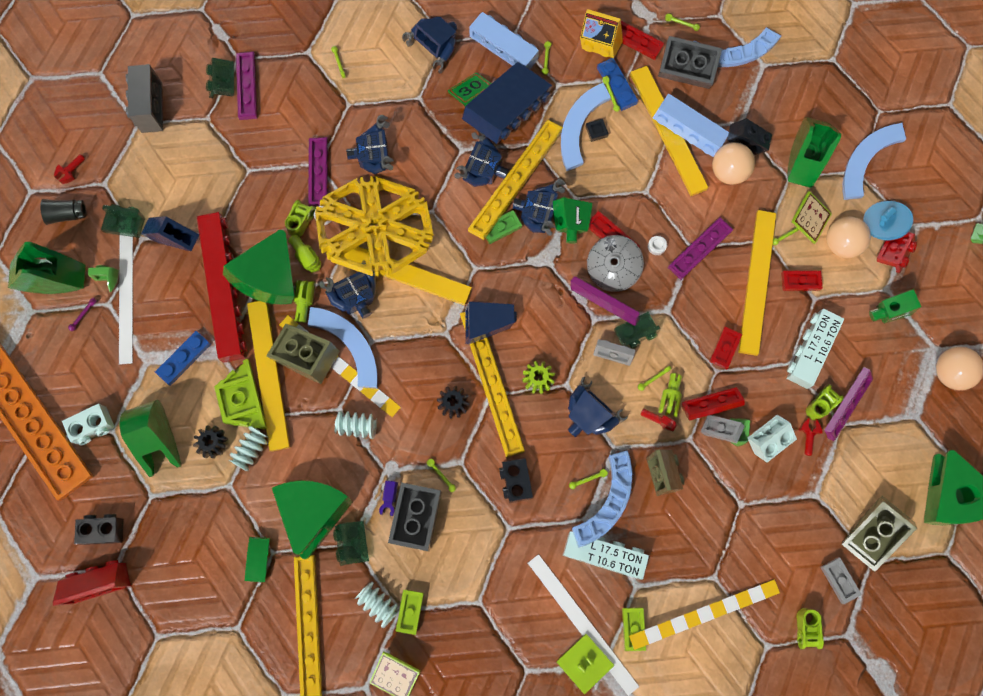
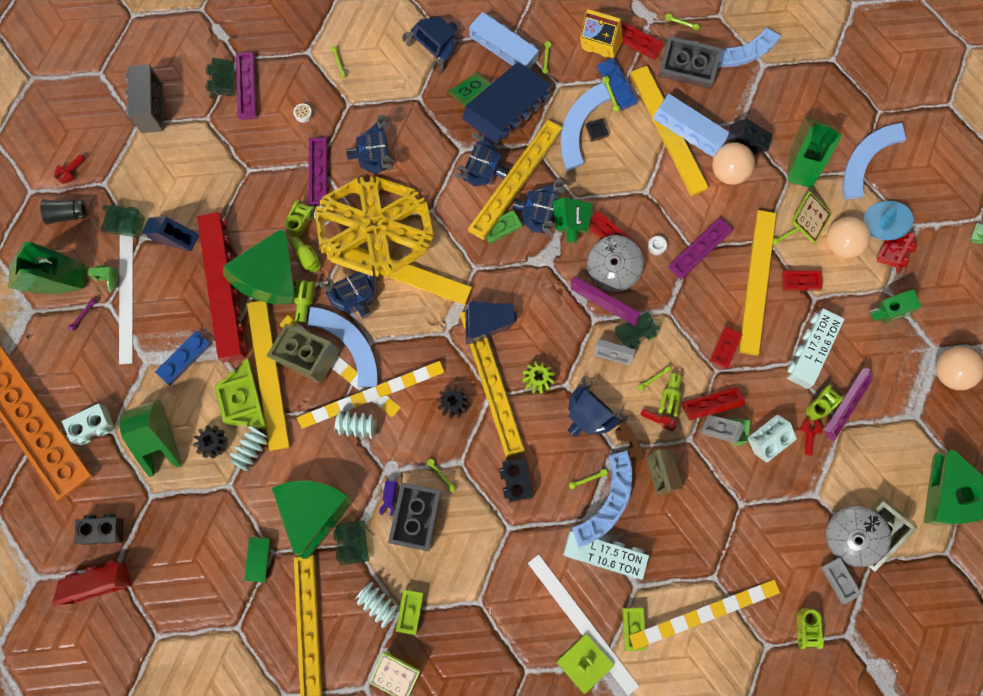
(302, 113): none -> tile
(370, 394): none -> sticker
(626, 436): none -> reddish brown slope
(863, 523): none -> light grey dish

